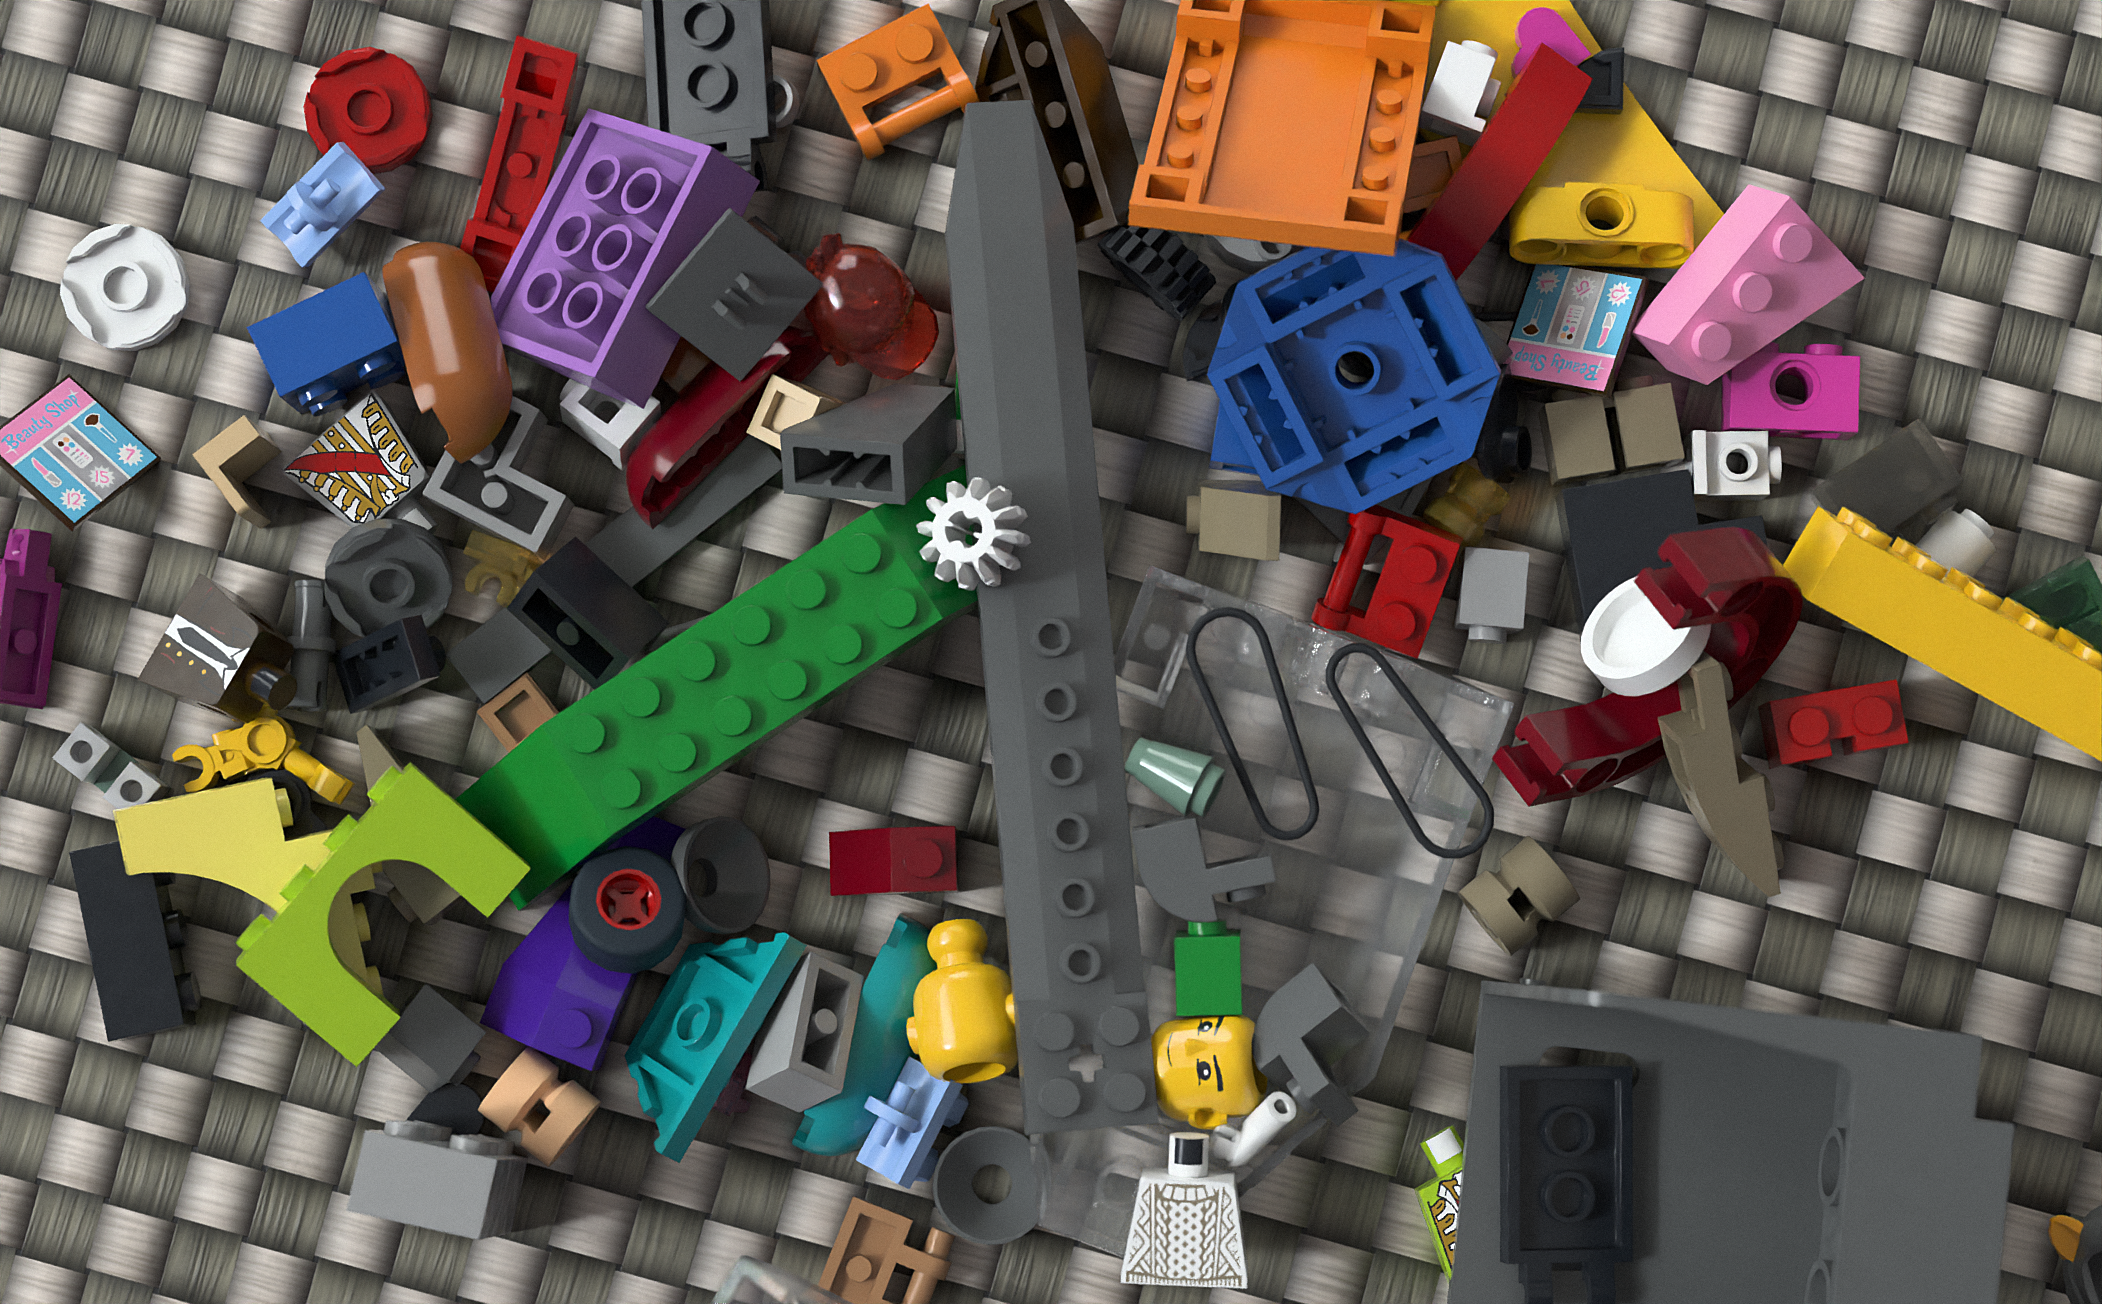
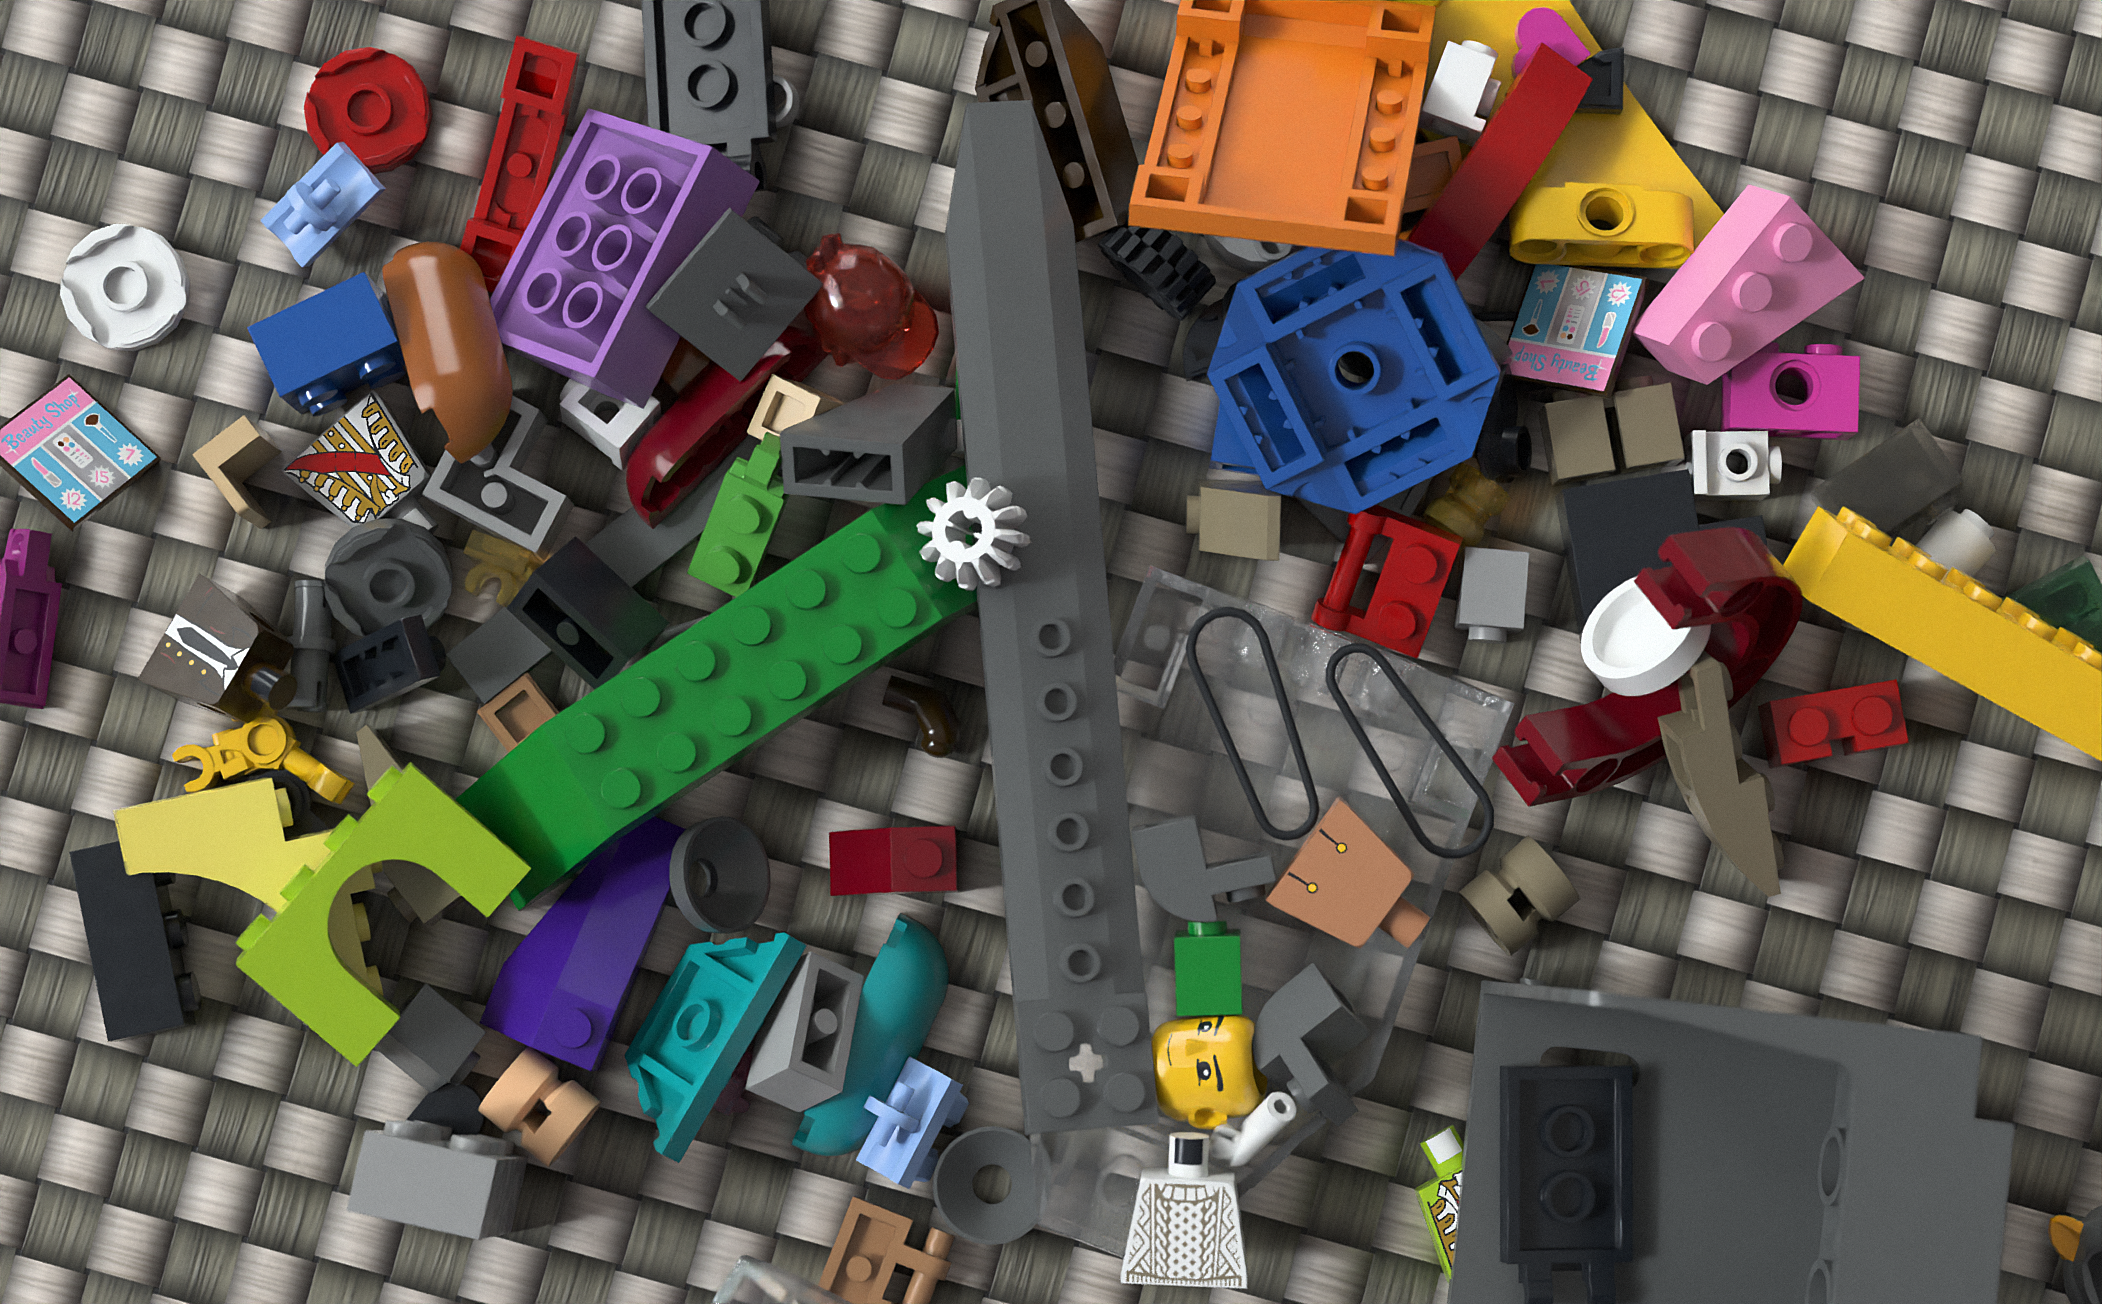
(108, 767): flat silver piece -> none
(627, 886): black wheel -> none
(742, 521): none -> bright green hinge
(888, 64): orange plate -> none
(932, 712): none -> dark brown arm
(963, 1009): yellow piece -> none
(1177, 775): sand green cone -> none
(1349, 882): none -> nougat torso

